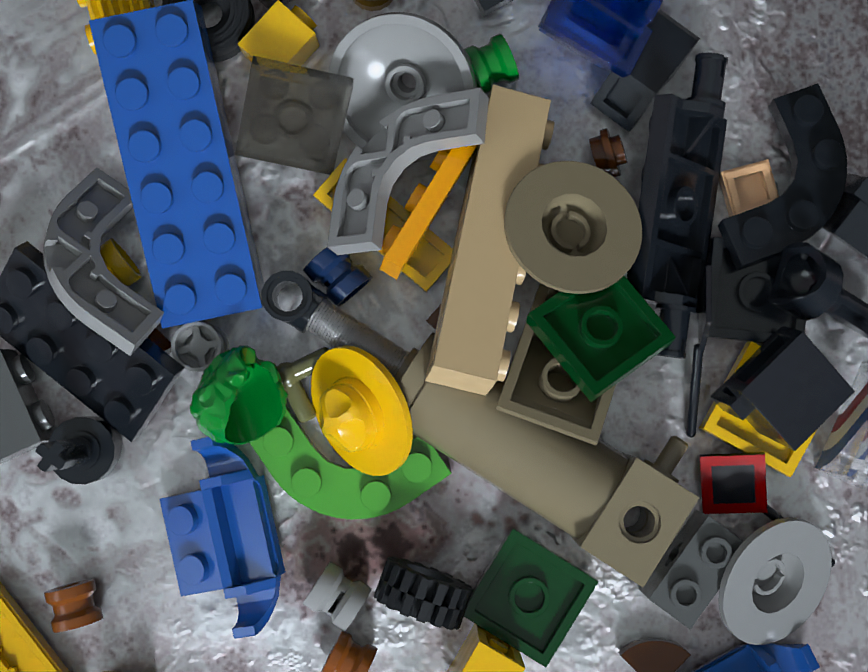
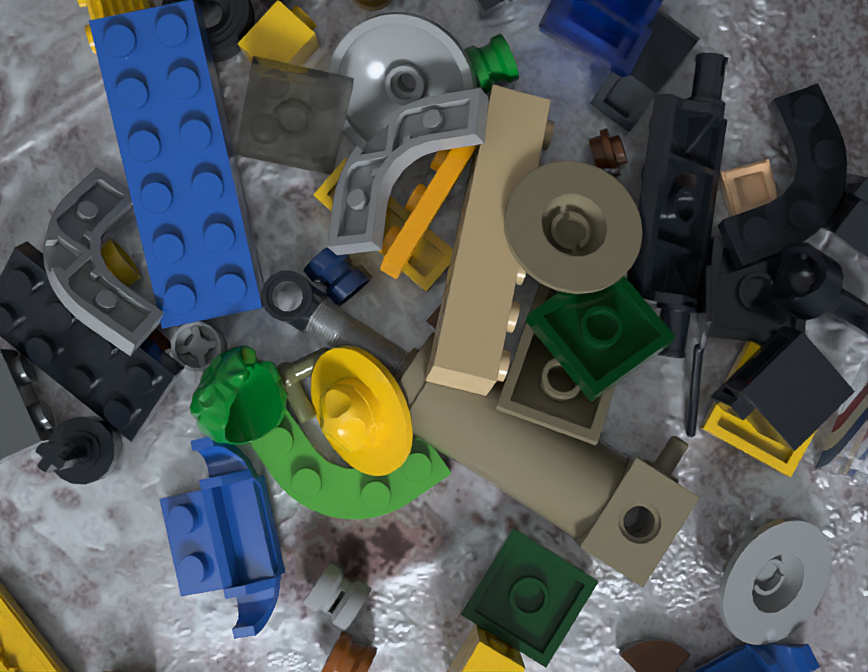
(73, 605): dark orange wheel -> none
(423, 593): black tyre -> none
(692, 568): dark grey brick -> none
(735, 484): piece -> none

